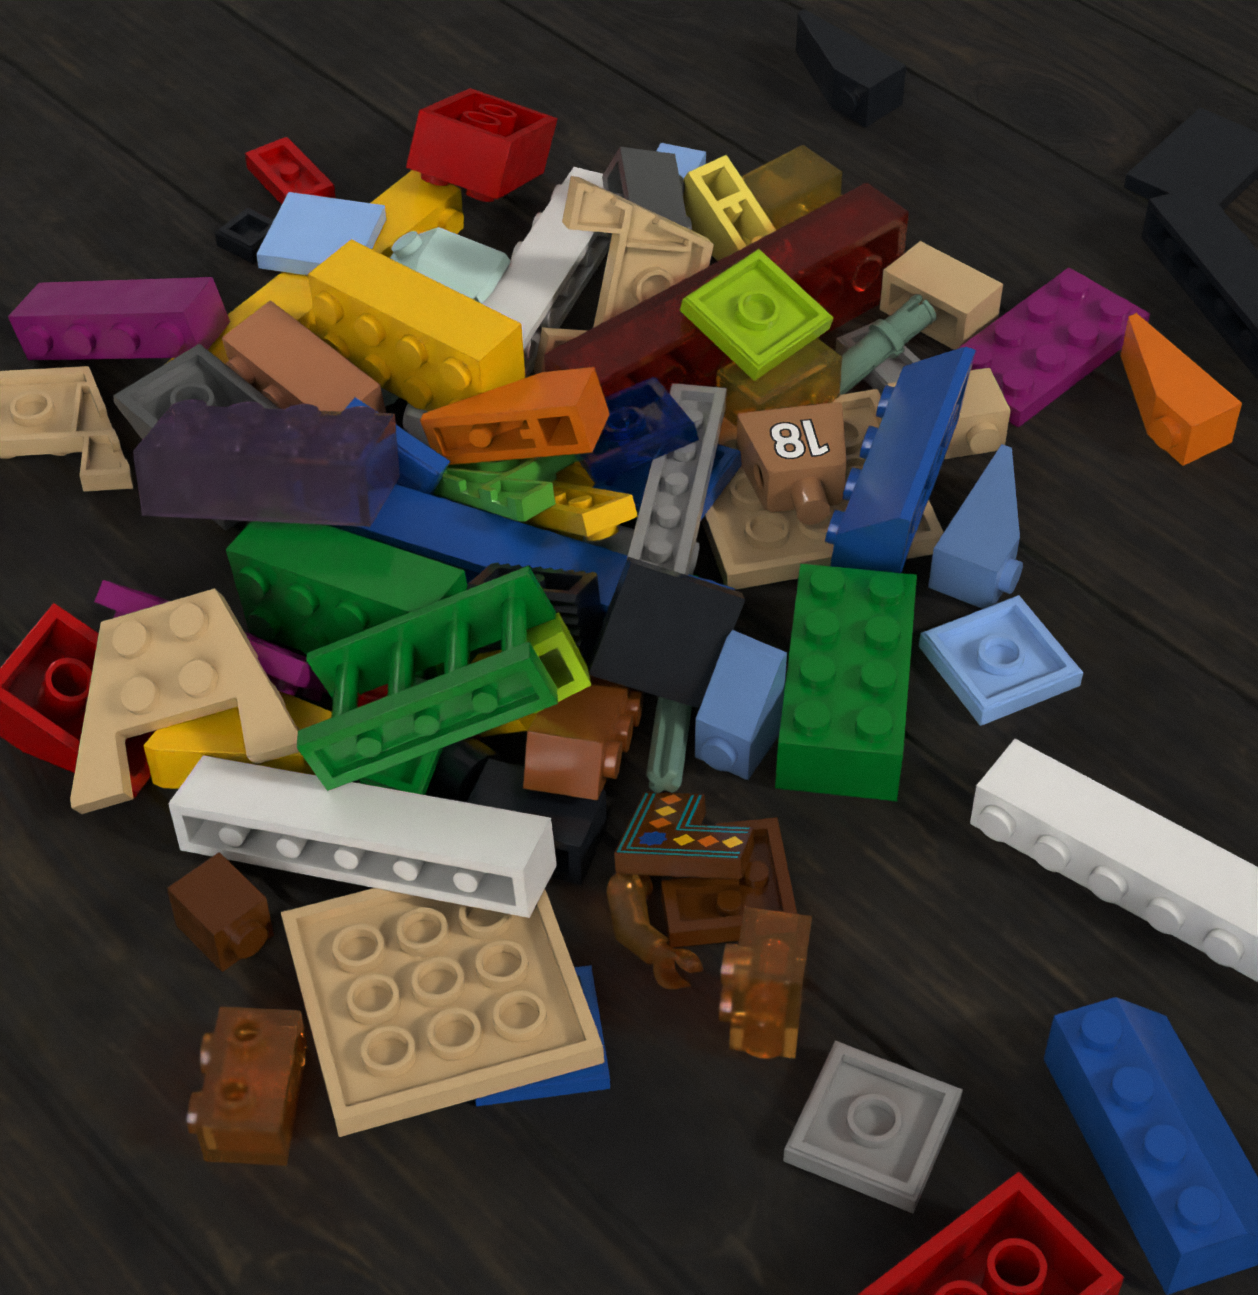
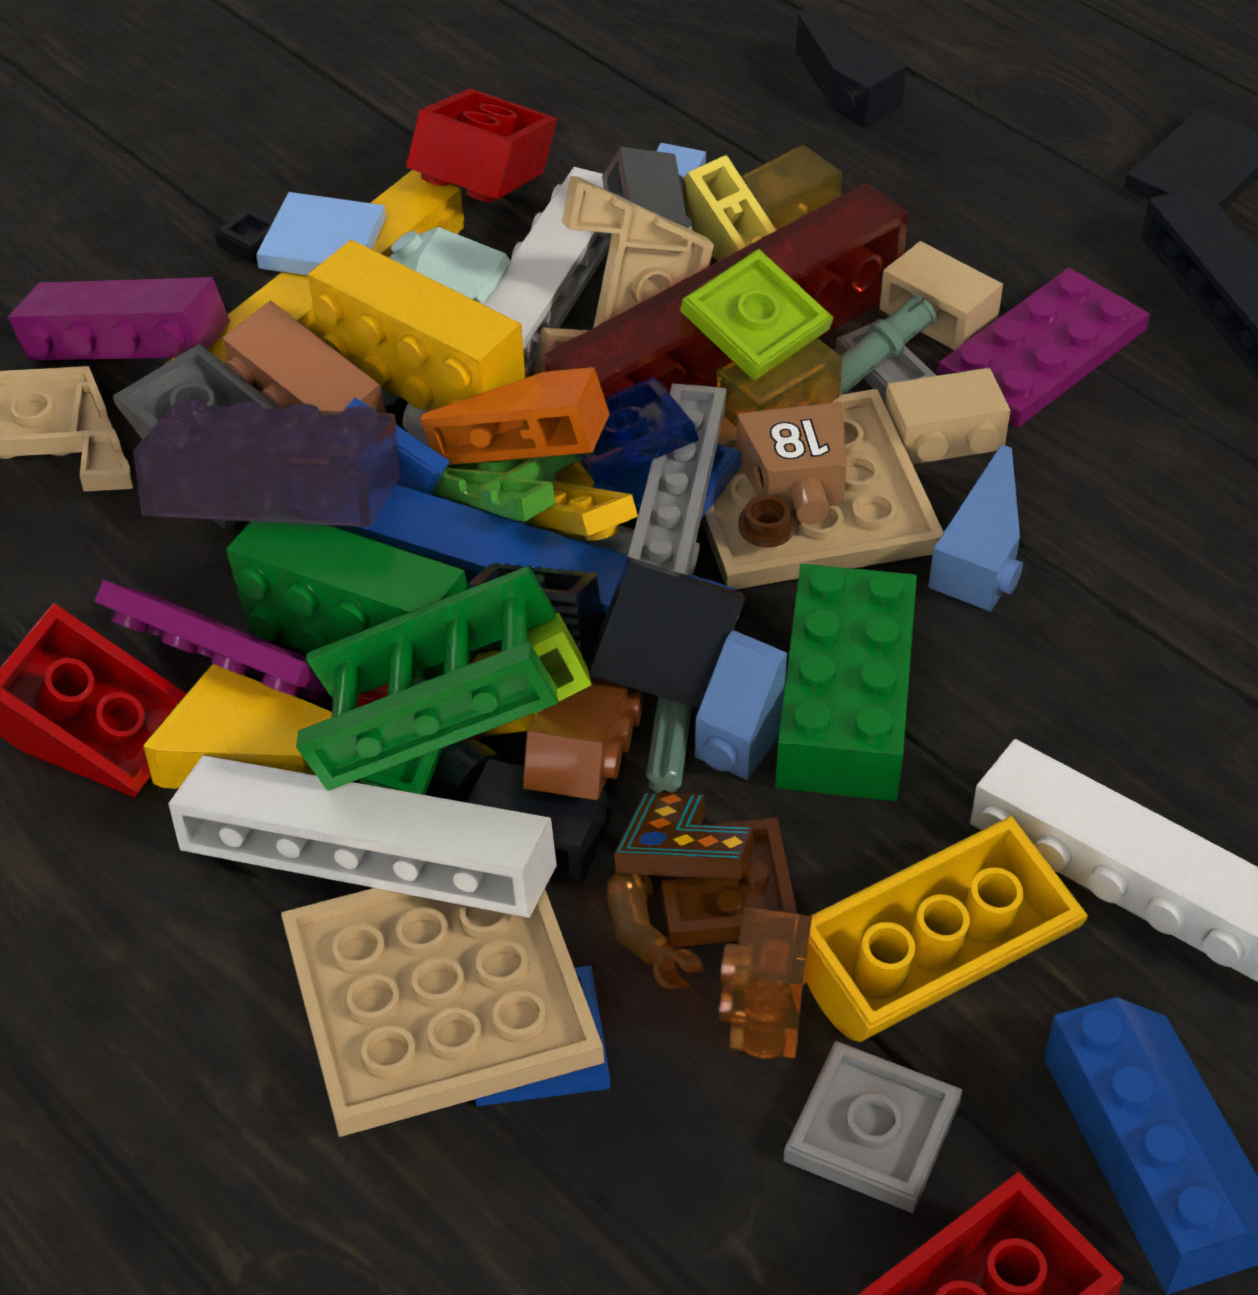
(168, 670): tan wing -> none
(221, 912): reddish brown brick -> none
(249, 1086): clear orange brick -> none
(286, 169): red plate -> none
(766, 521): none -> reddish brown plate
(900, 464): blue slope -> none
(935, 929): none -> yellow brick
(1000, 660): light blue tile -> none
(1176, 398): orange slope -> none

